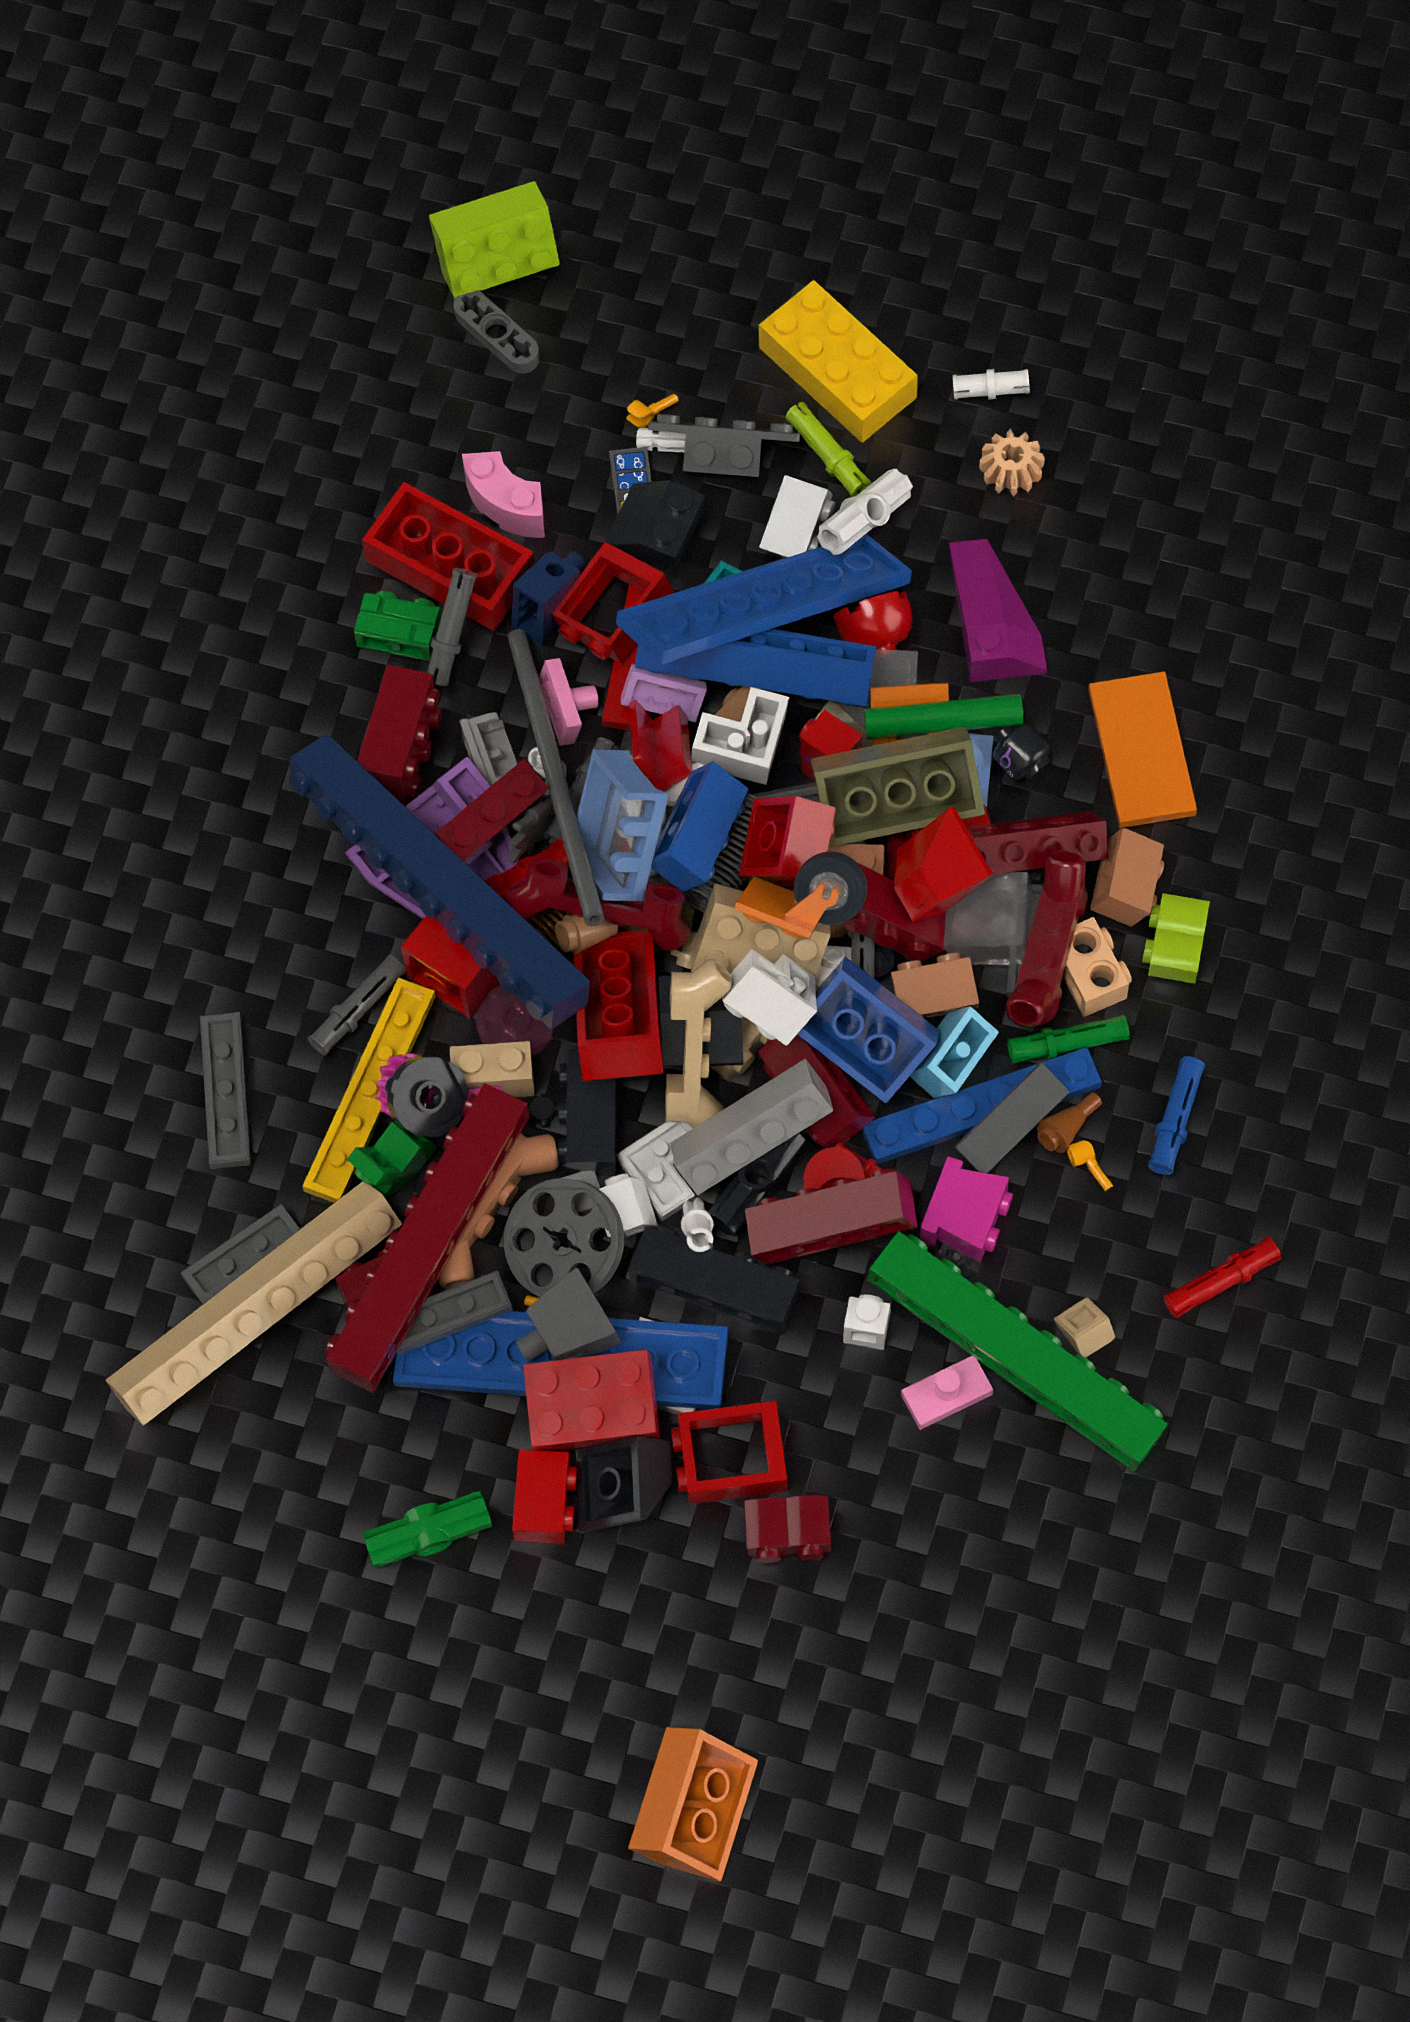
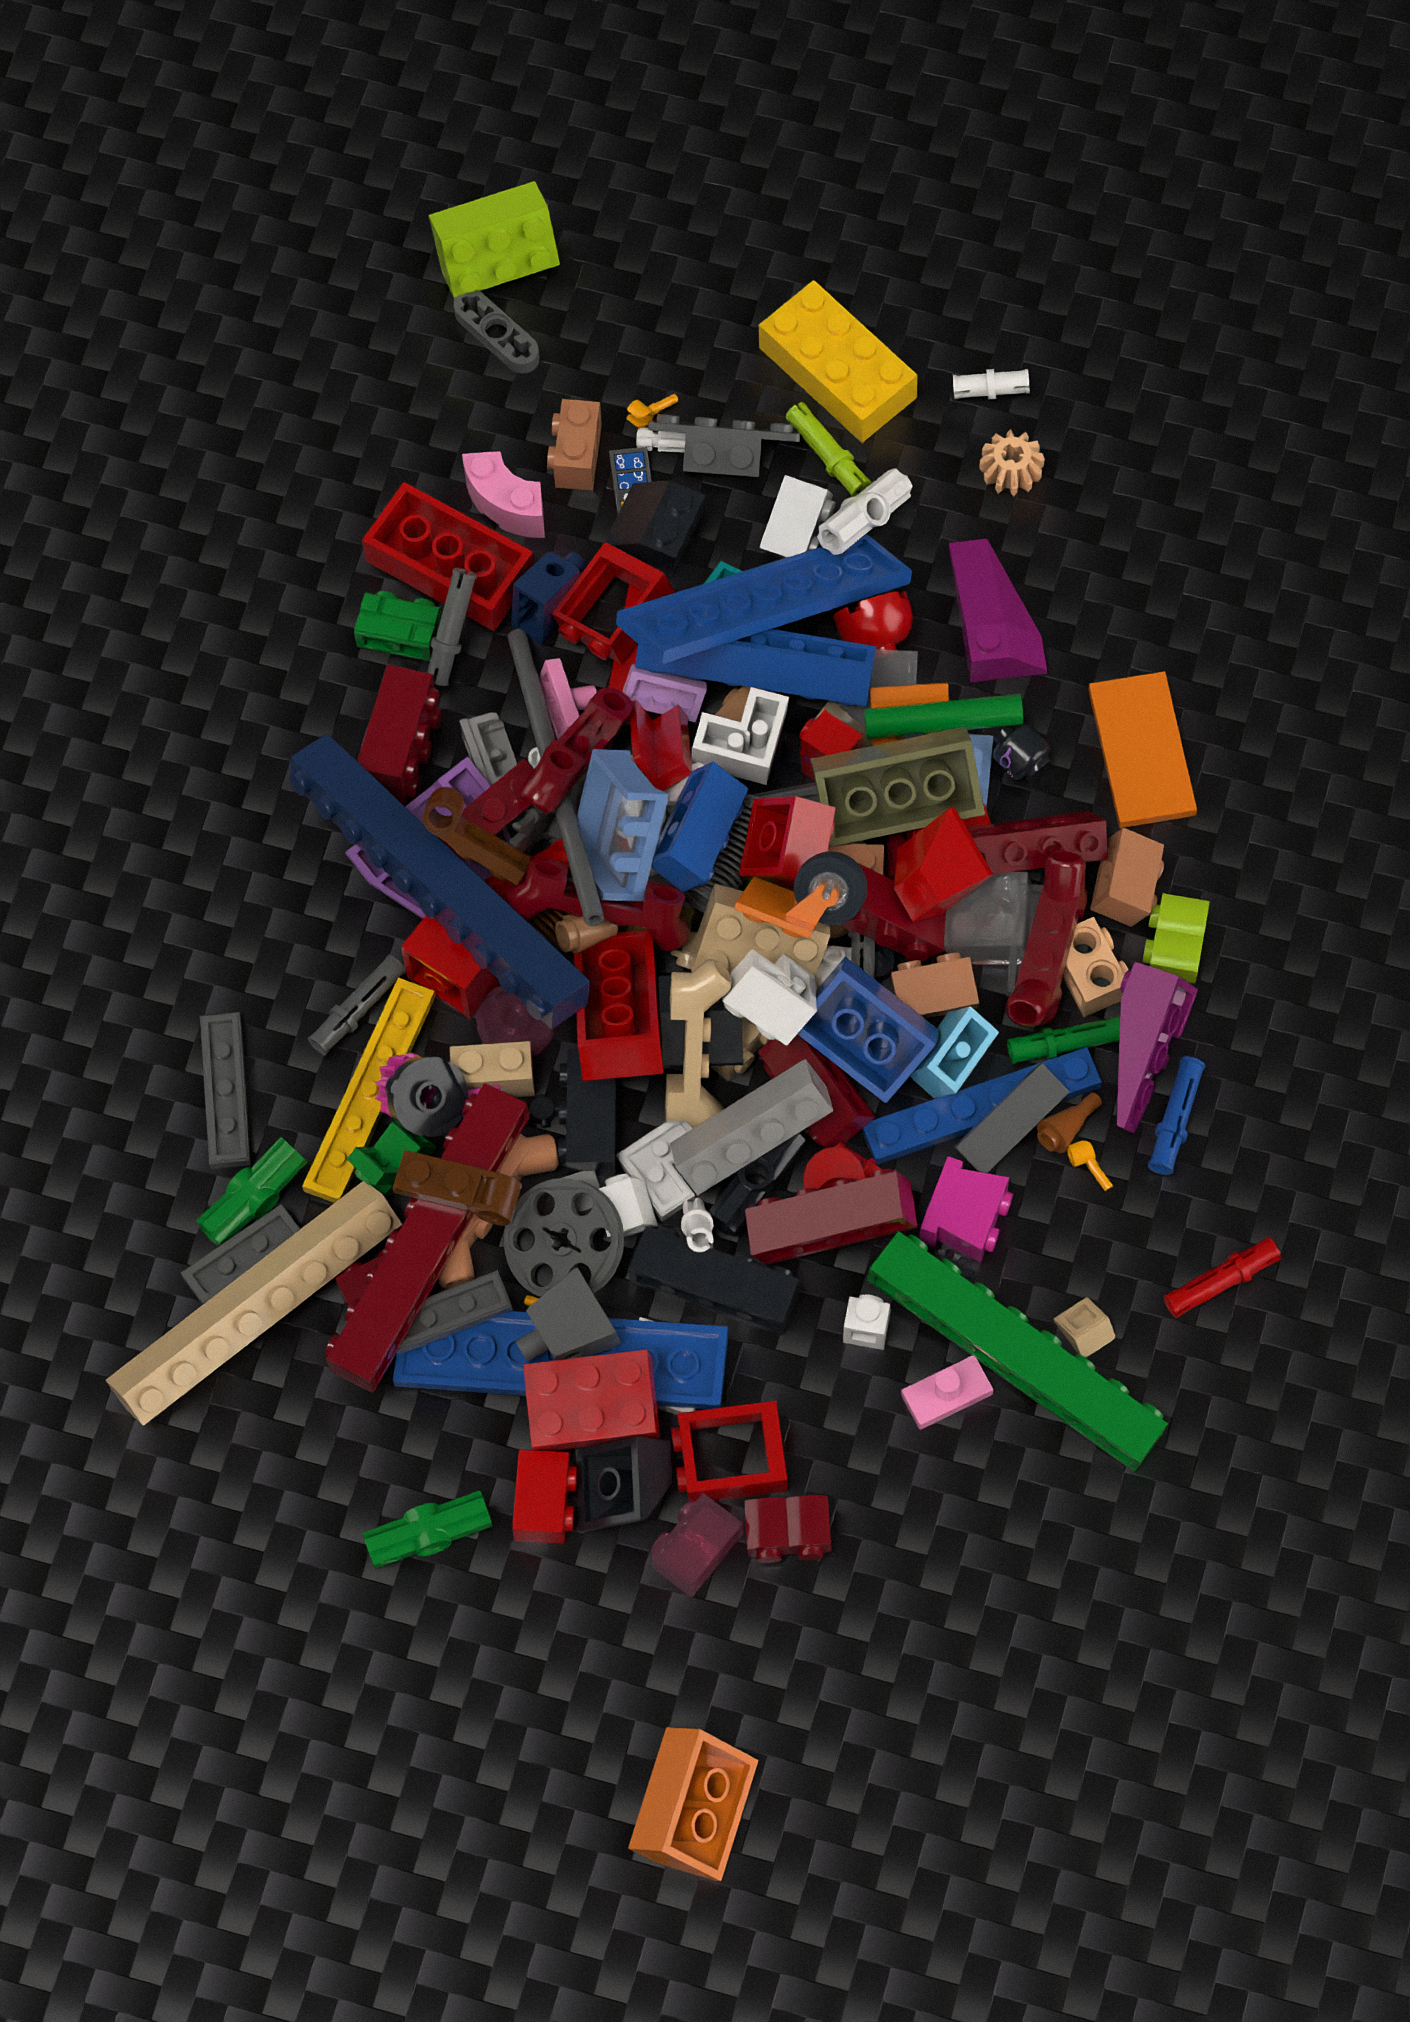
(251, 1192): none -> green piece
(458, 1186): none -> reddish brown plate
(471, 840): none -> reddish brown plate
(570, 755): none -> dark red plate
(576, 444): none -> nougat brick
(696, 1544): none -> clear pink brick
(1152, 1011): none -> magenta wedge

